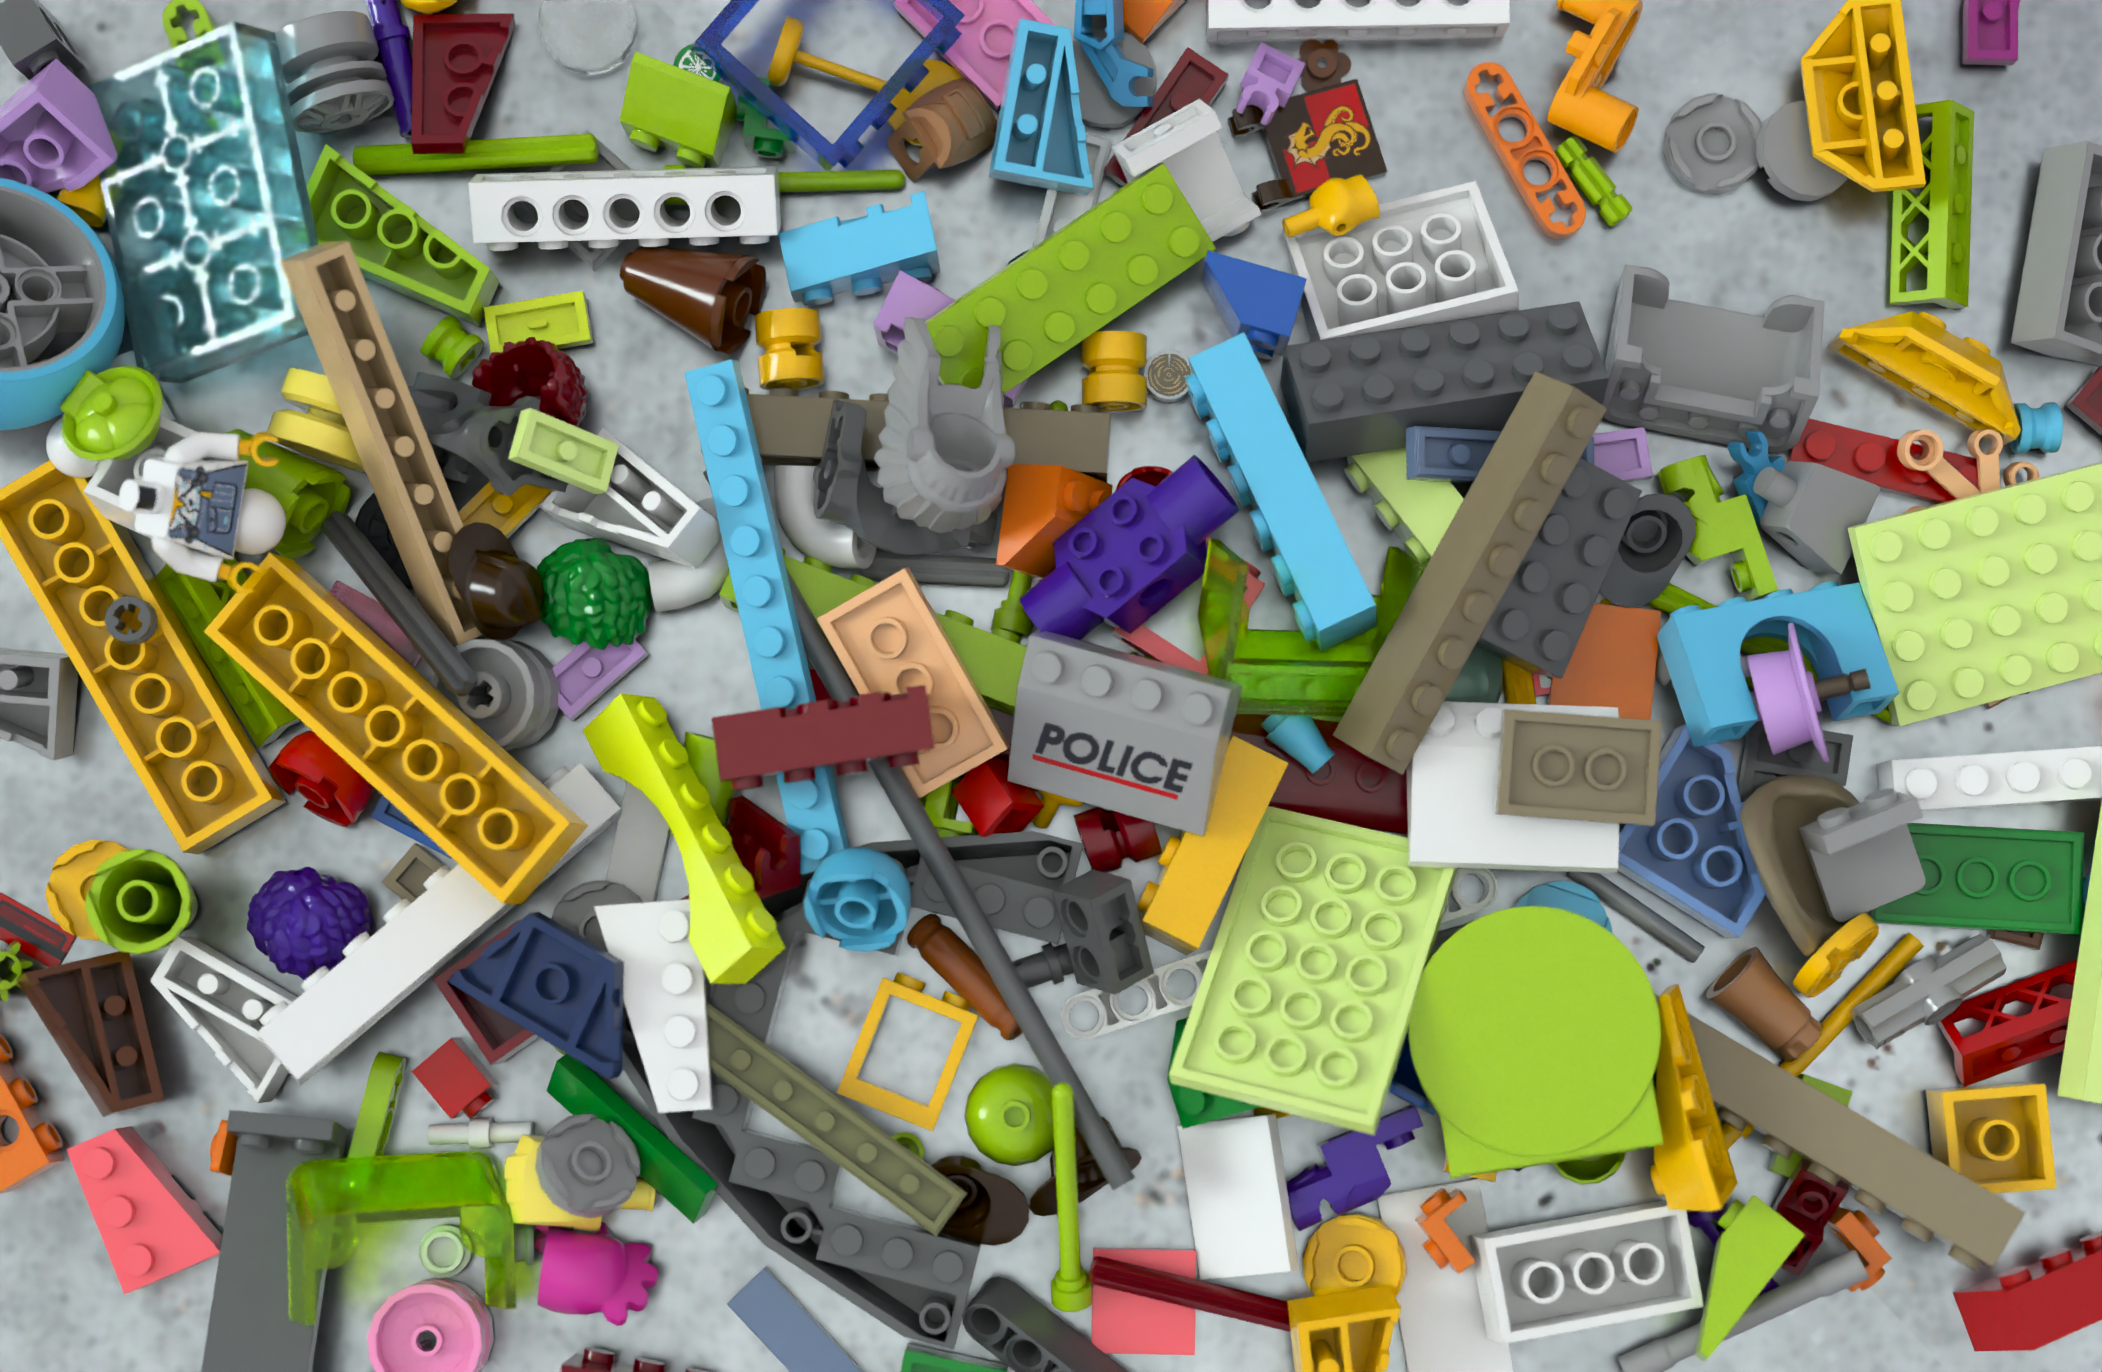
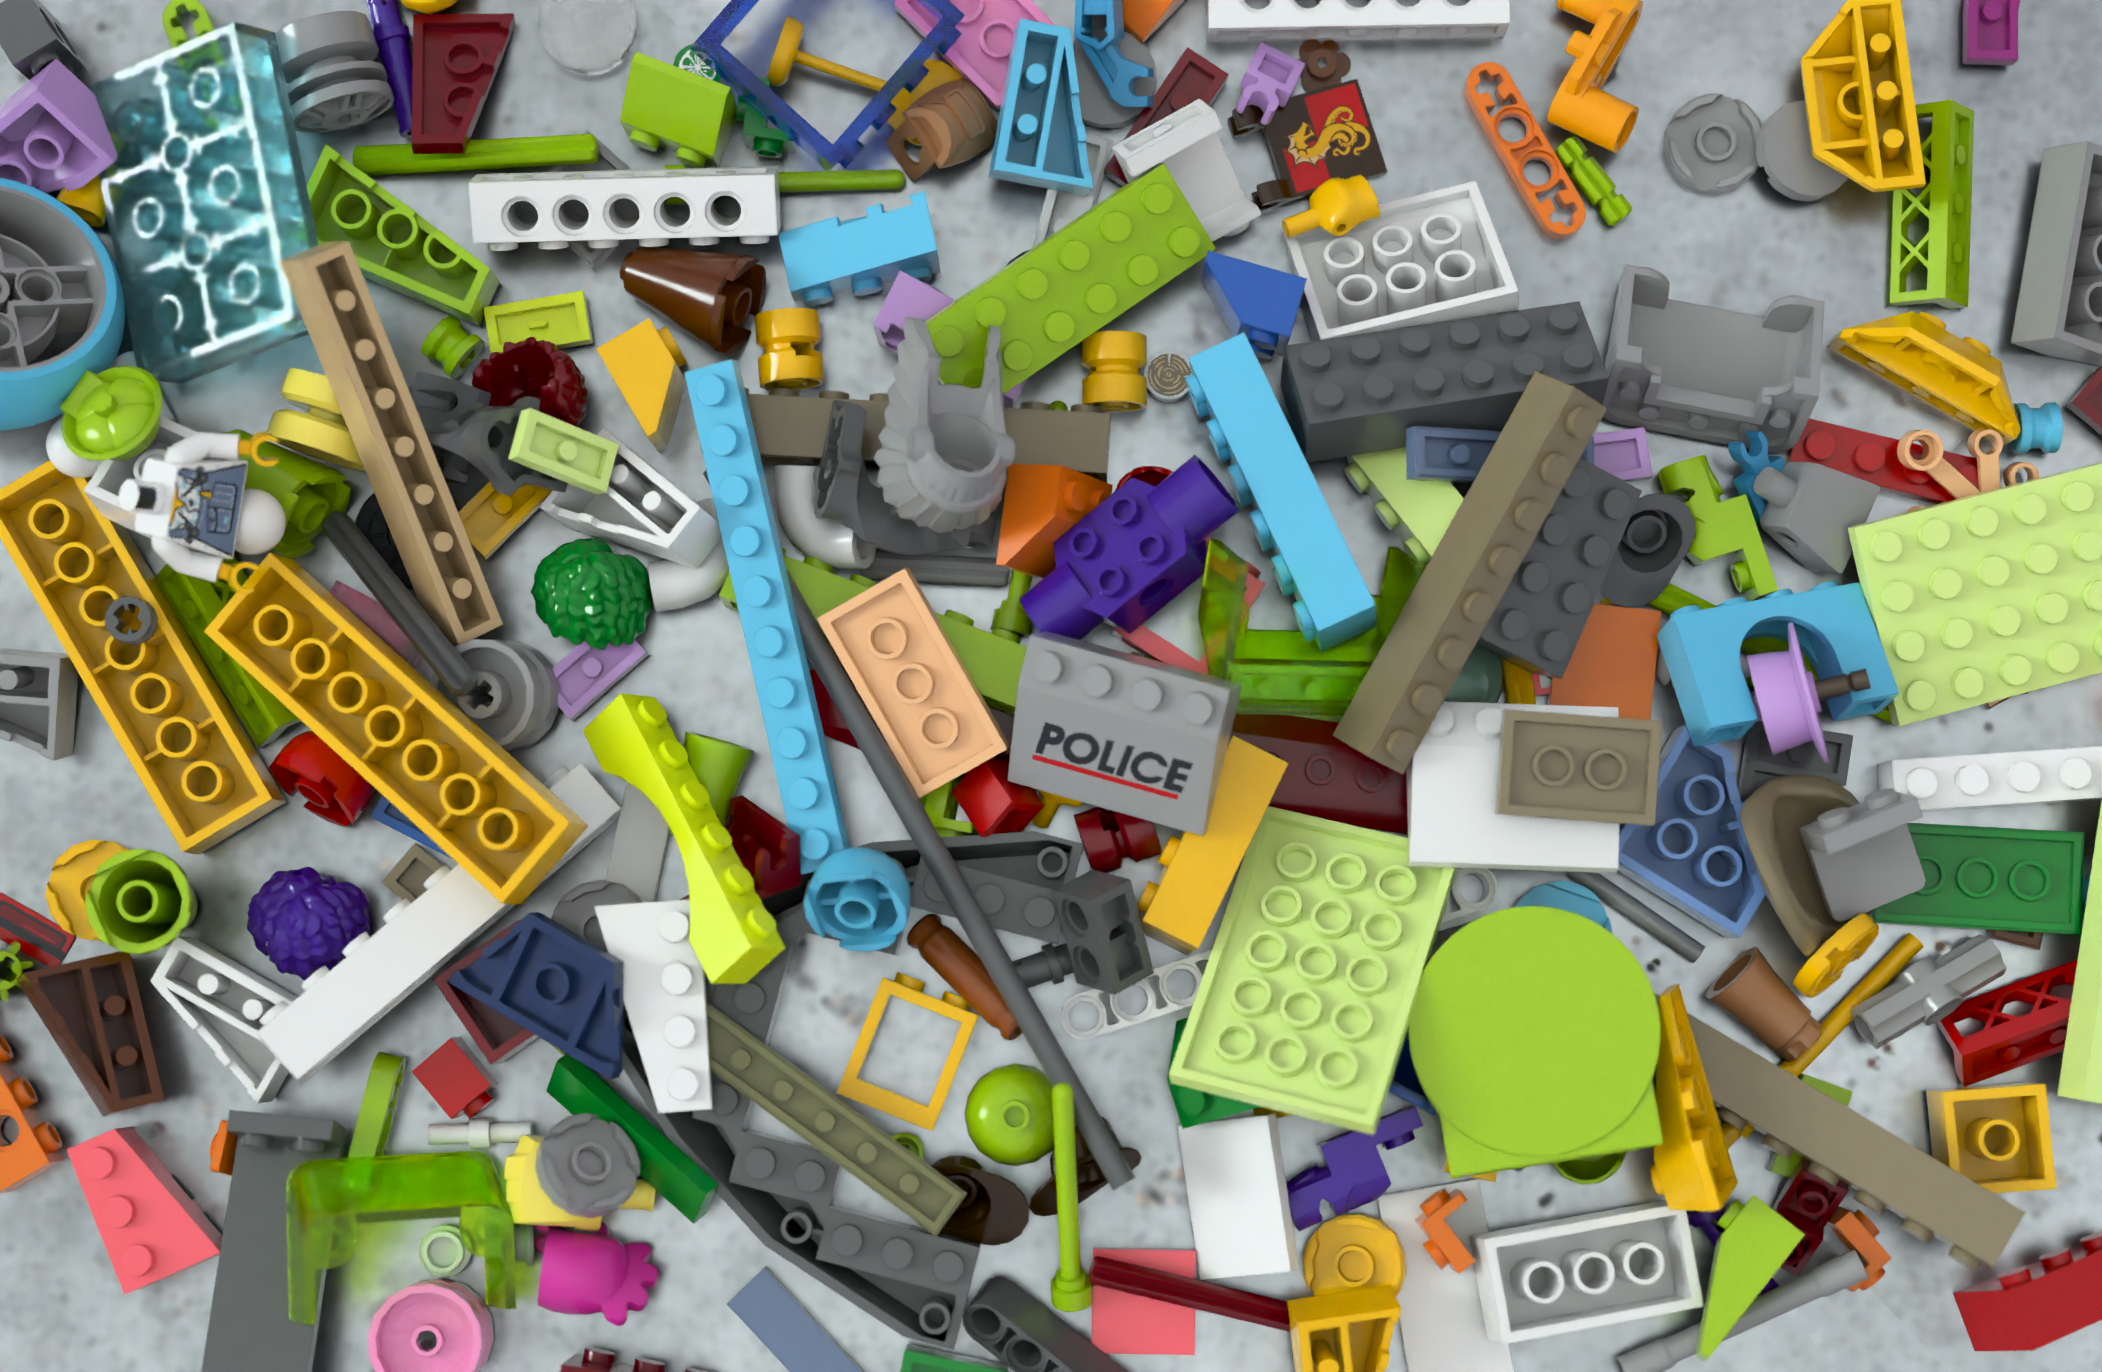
(493, 581): dark brown piece -> none
(648, 376): none -> yellow slope
(823, 737): dark red wedge -> none
(1298, 738): medium azure cone -> none

